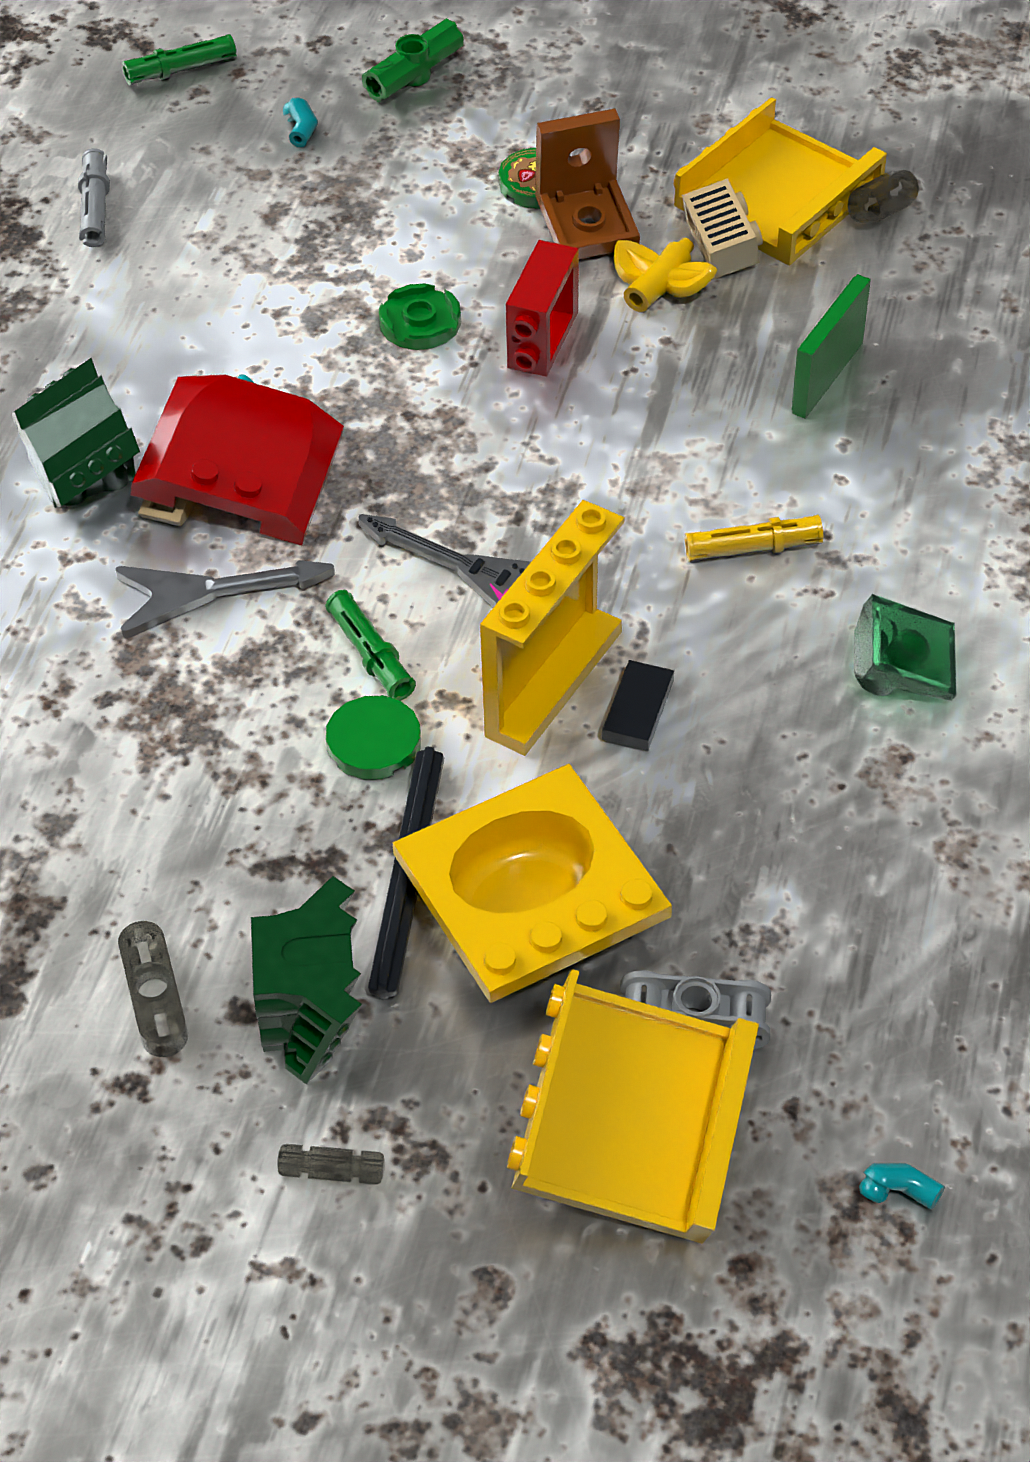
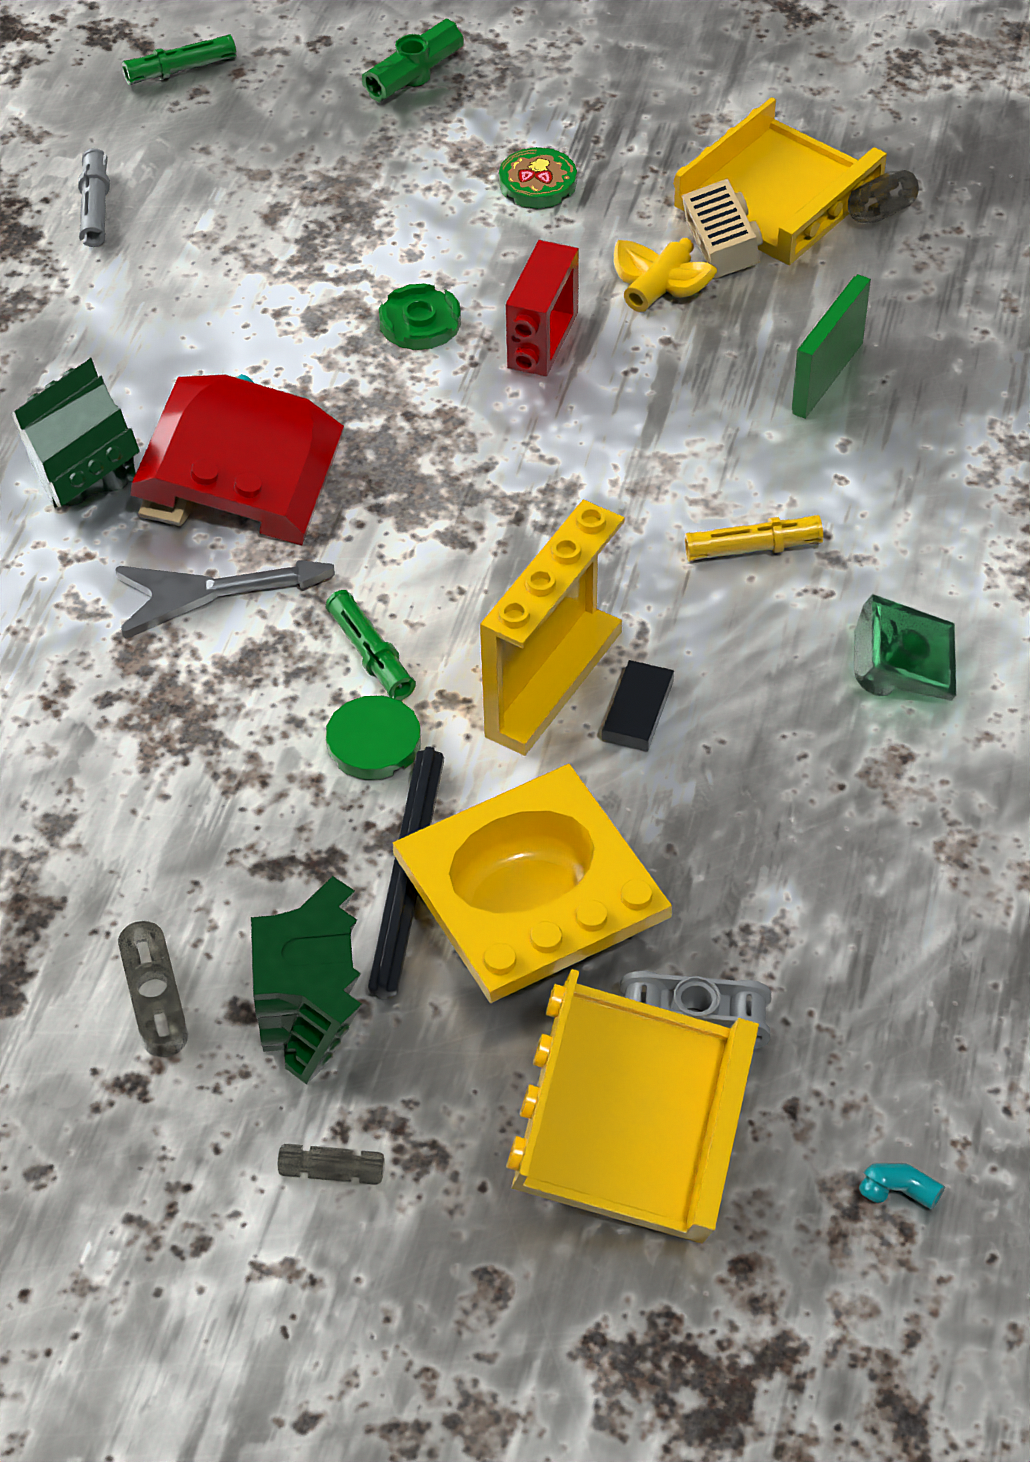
(303, 117): teal arm -> none
(484, 574): flat silver piece -> none
(582, 184): dark orange bracket -> none

